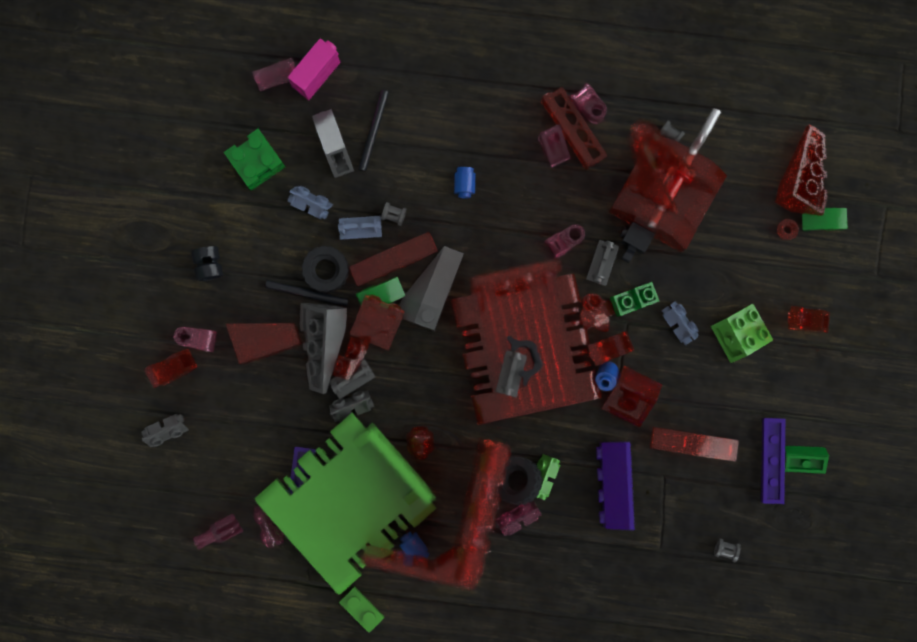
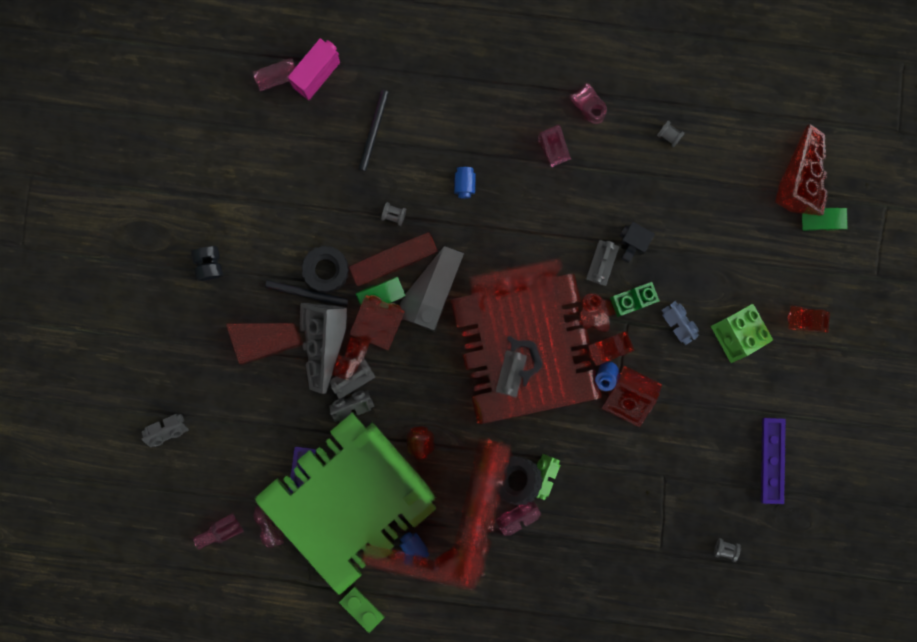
(171, 369): clear red brick -> none
(199, 338): clear pink piece -> none
(254, 160): green piece -> none
(303, 197): sand blue hinge -> none
(332, 143): dark grey slope -> none
(360, 227): sand blue hinge -> none
(564, 241): clear pink piece -> none
(569, 130): clear red fence -> none
(616, 485): dark purple slope -> none
(661, 173): clear red piece -> none
(694, 444): clear red slope -> none
(793, 229): clear red plate -> none
(806, 459): green slope -> none

